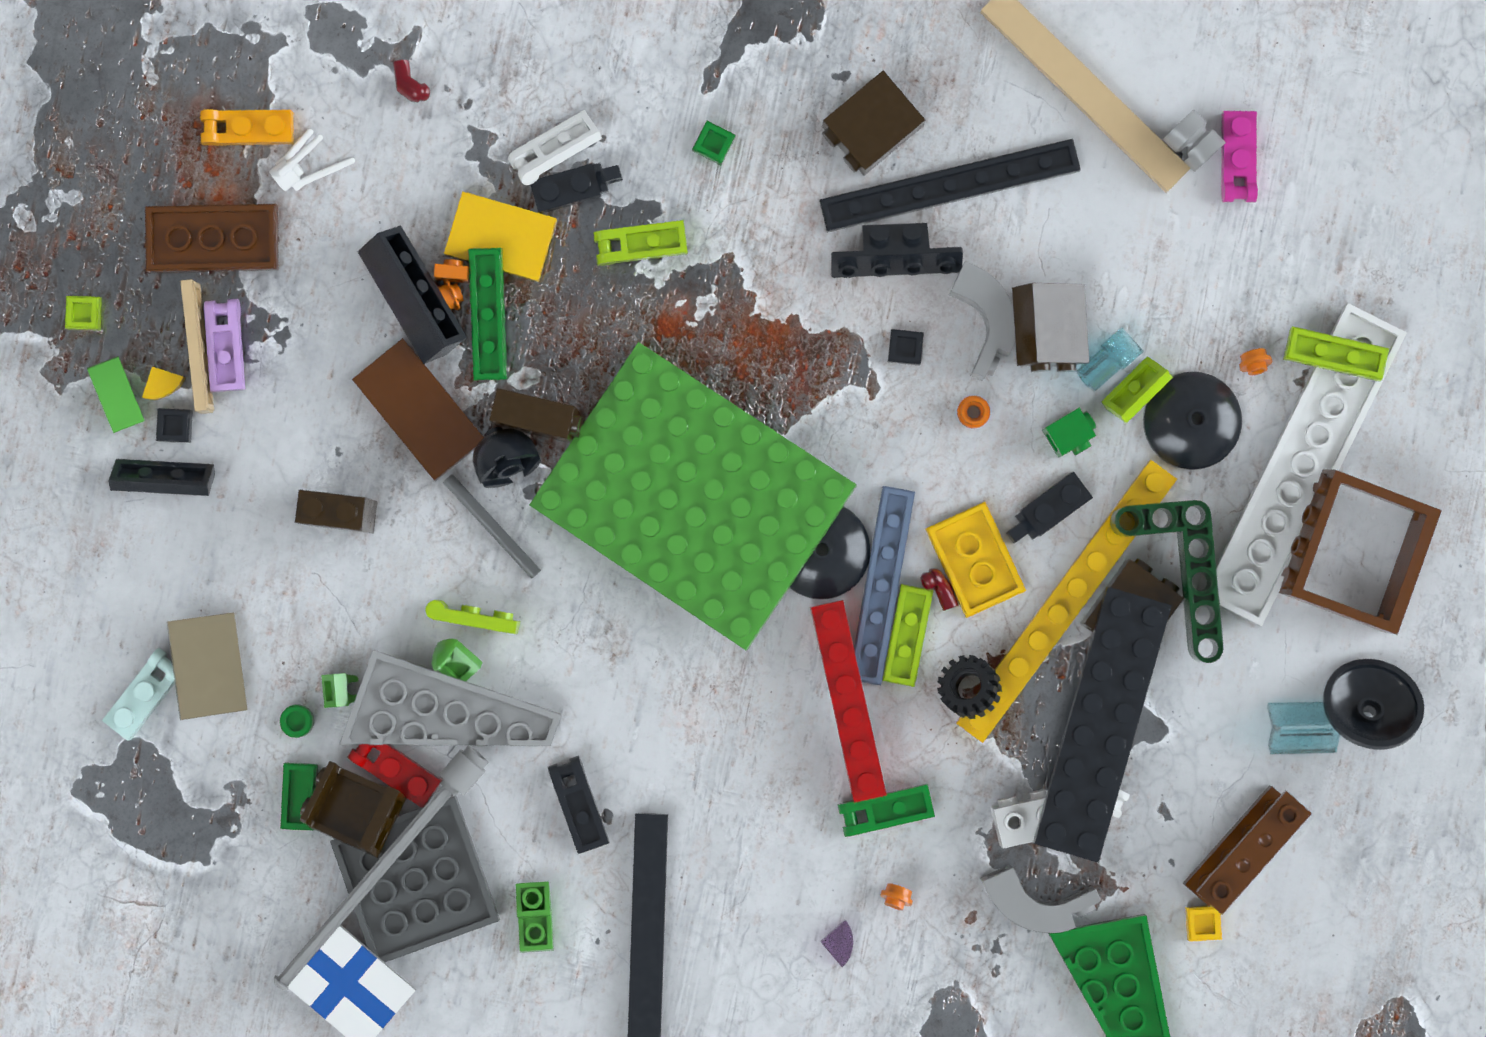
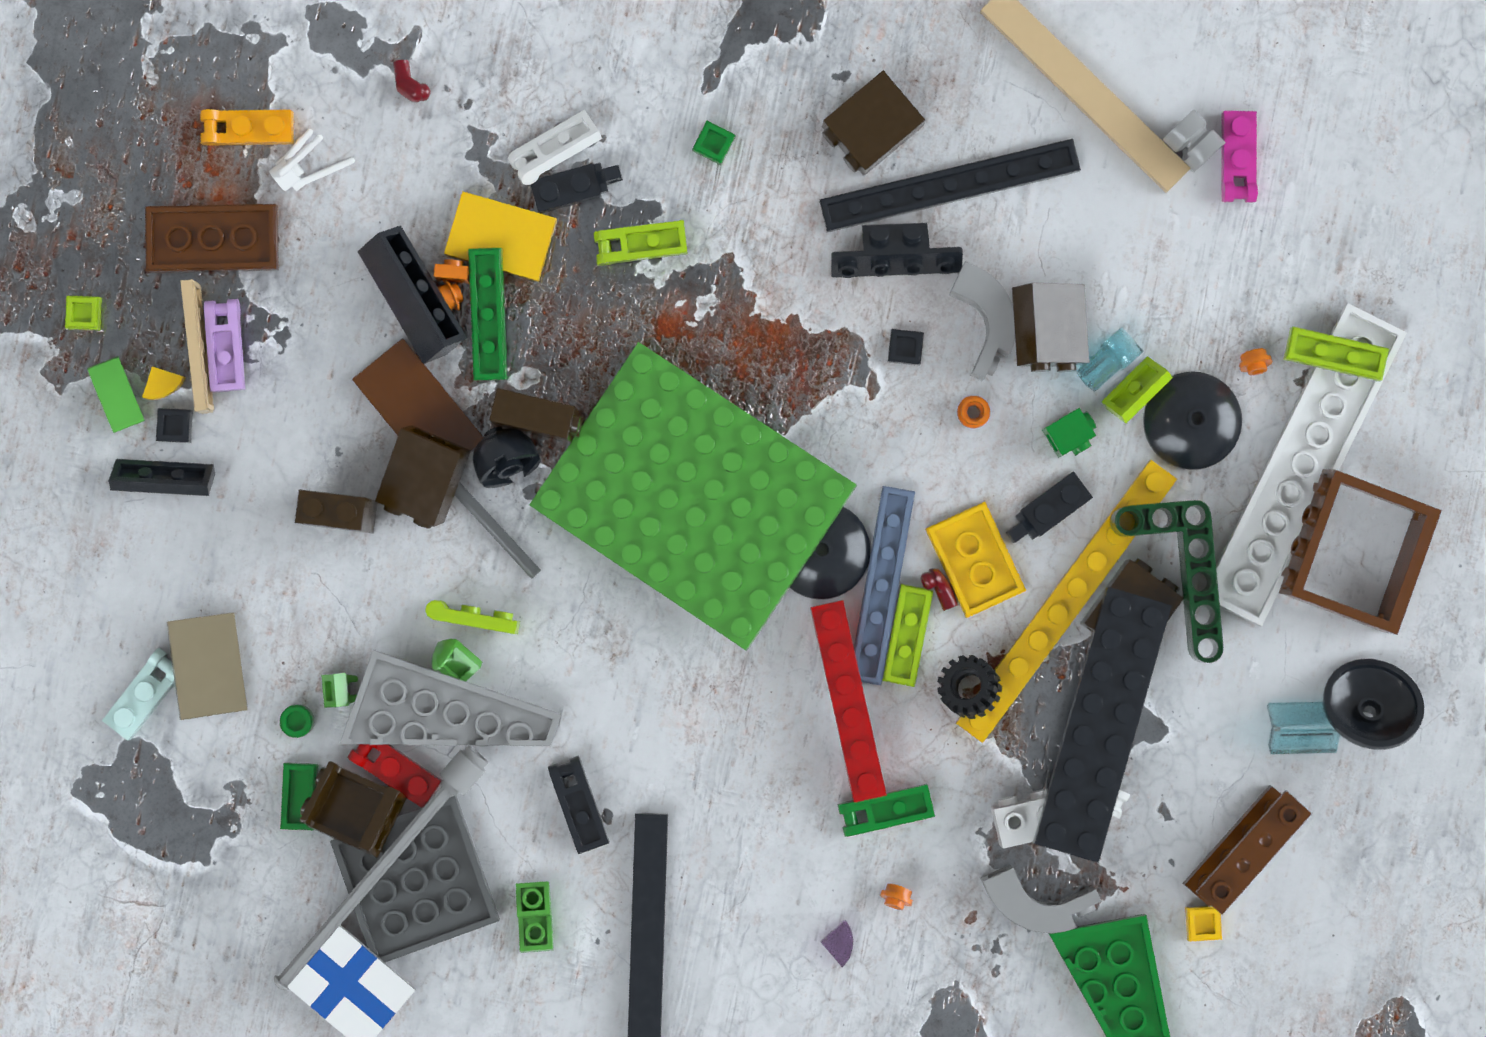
(422, 476): none -> dark brown brick

